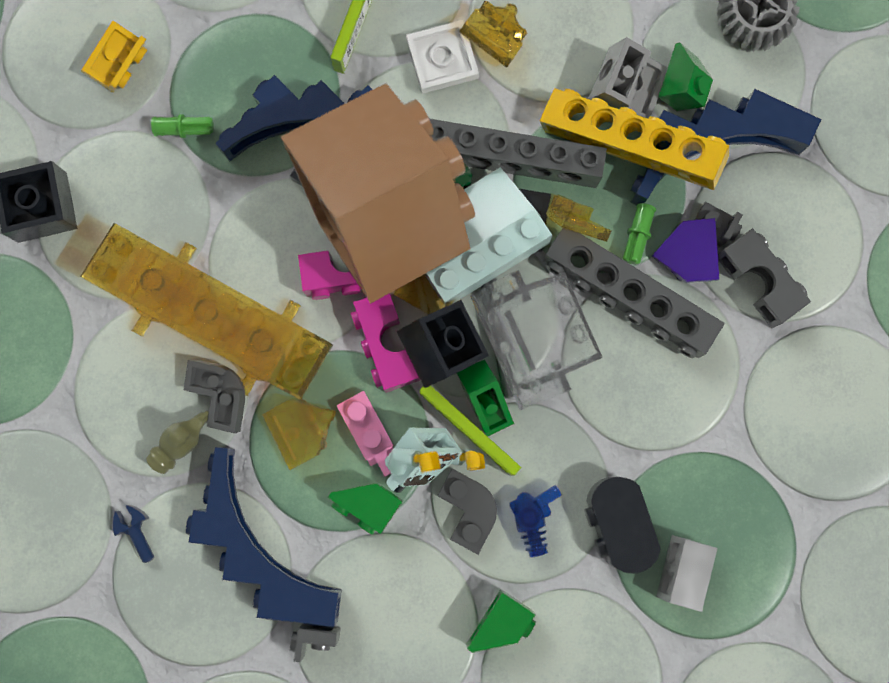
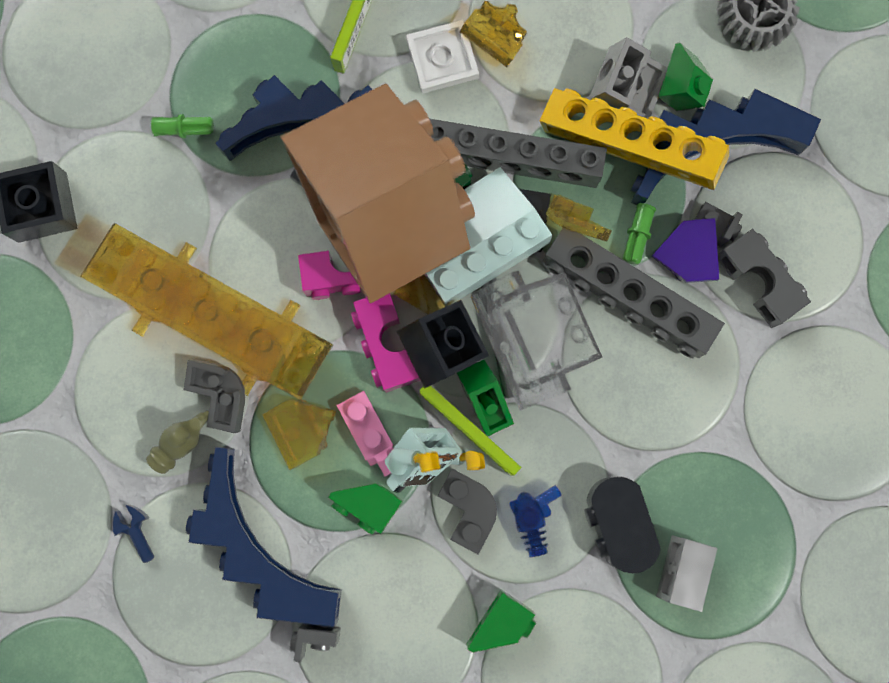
(114, 57): yellow bracket -> none

